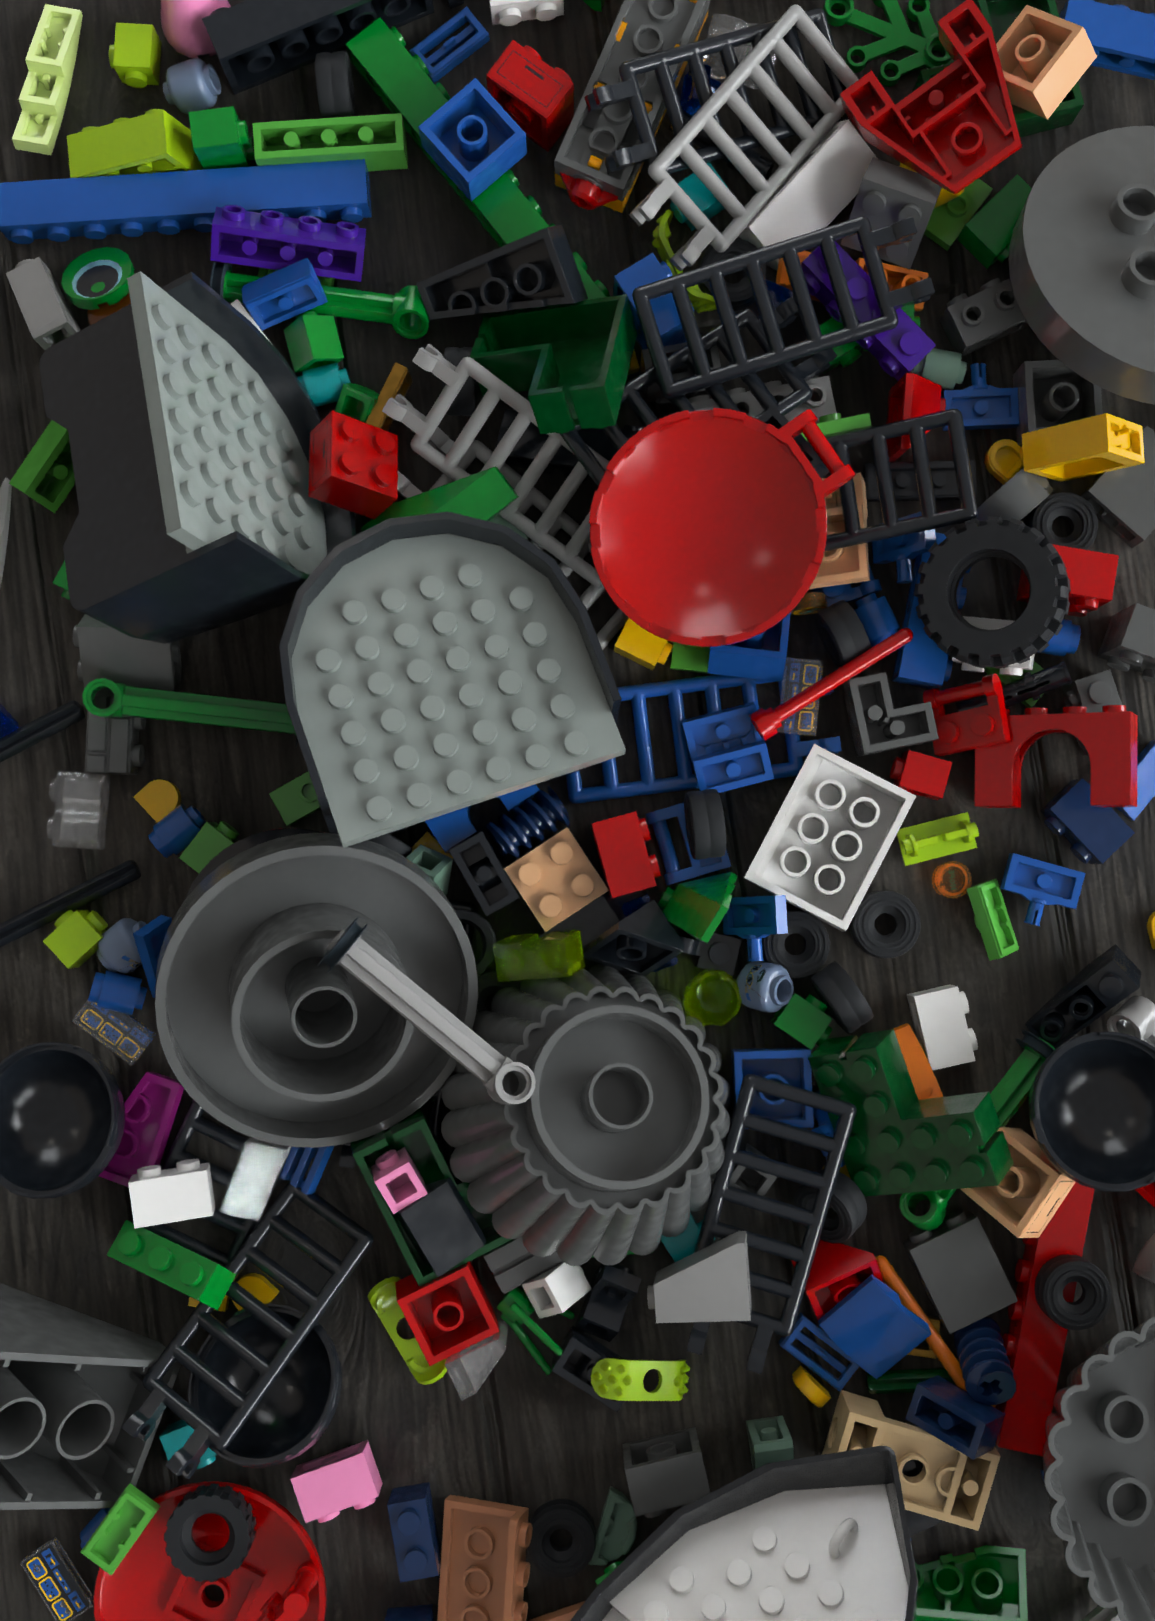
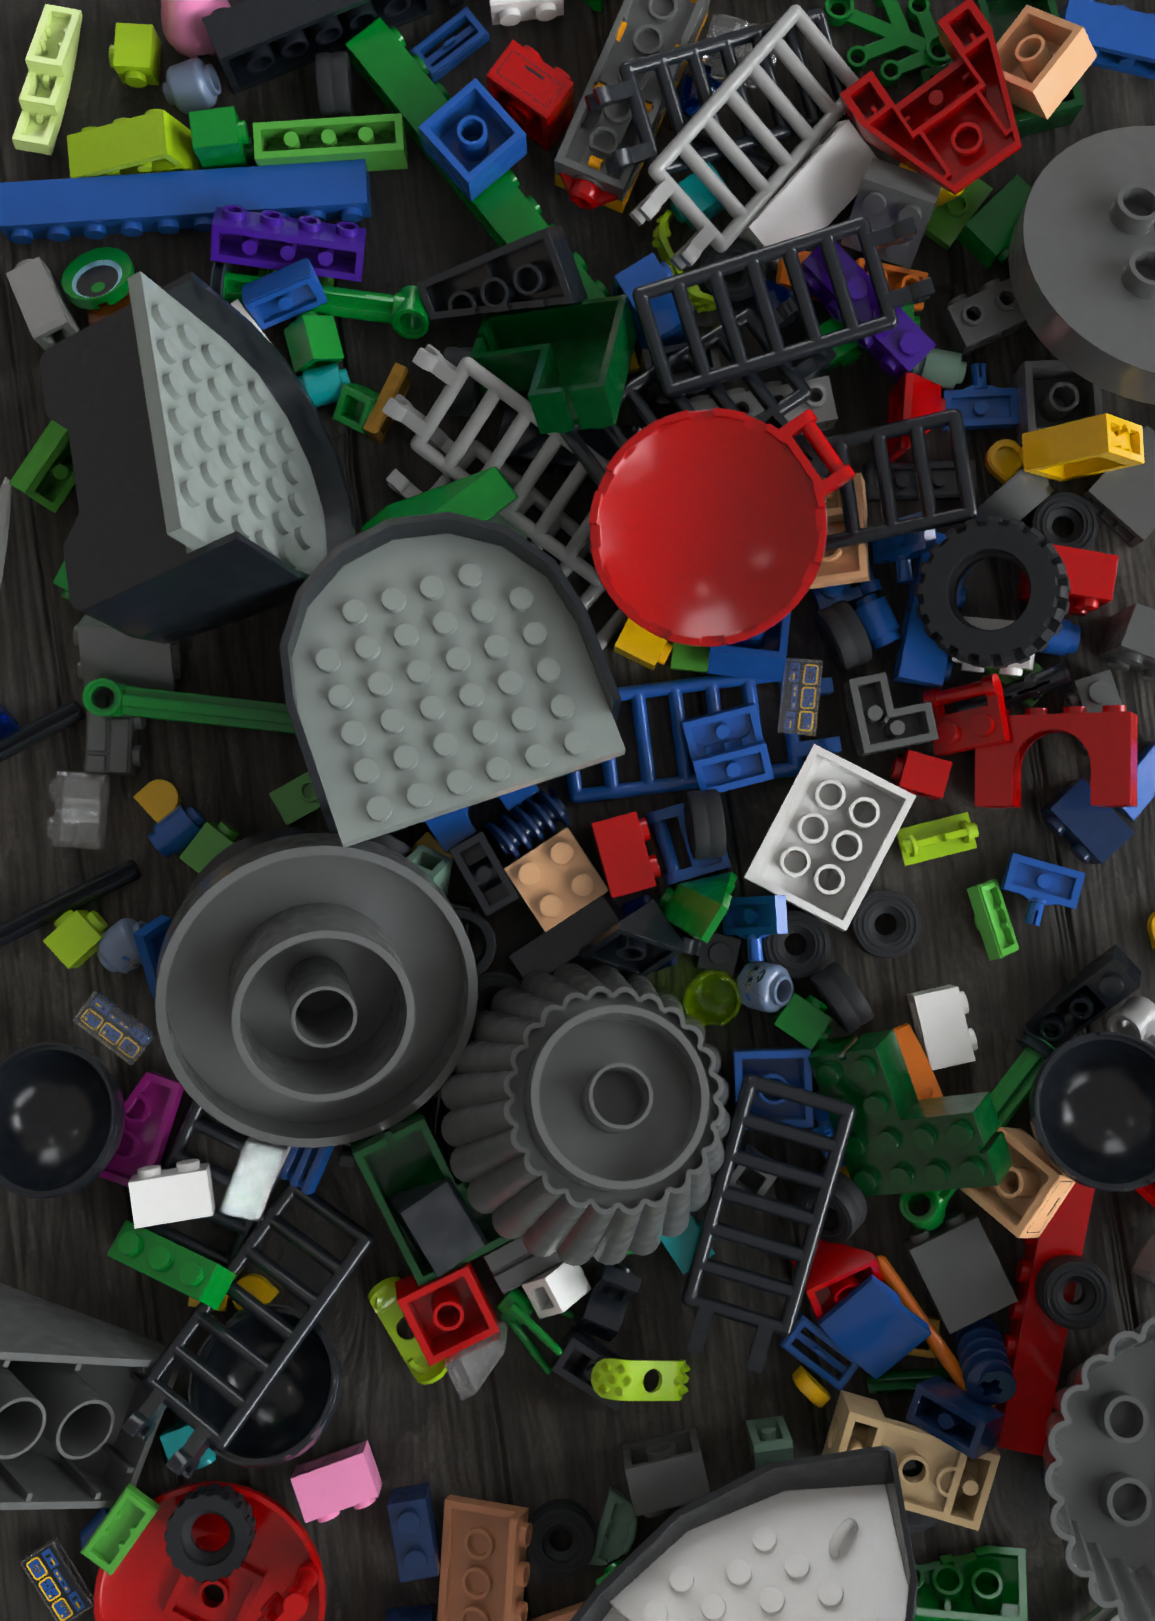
(117, 992): blue brick -> none
(353, 465): red brick -> none
(398, 1179): bright pink brick -> none
(428, 1015): light grey piece -> none
(533, 957): clear neon green brick -> none
(705, 1285): light grey slope -> none
(770, 719): red piece -> none
(811, 604): clear orange tile -> none
(834, 425): bright green plate -> none
(951, 879): clear orange tile -> none

